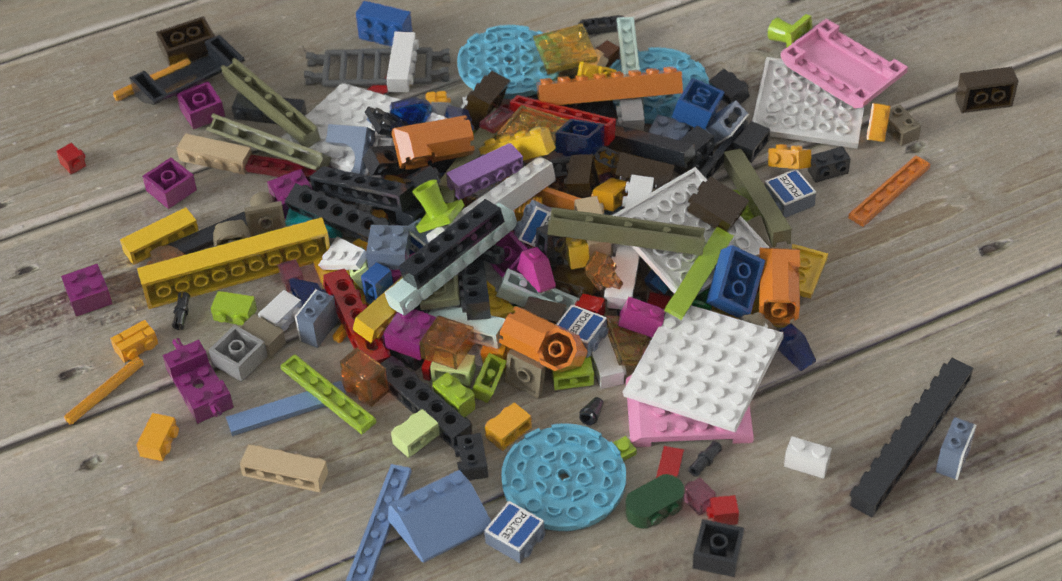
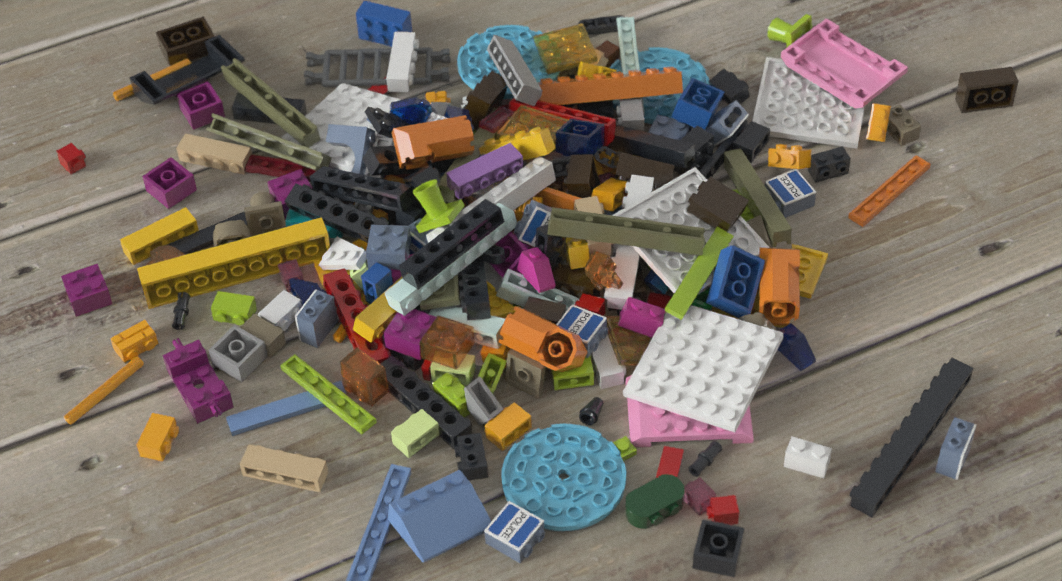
(481, 401): none -> light grey slope
(514, 70): none -> light grey brick

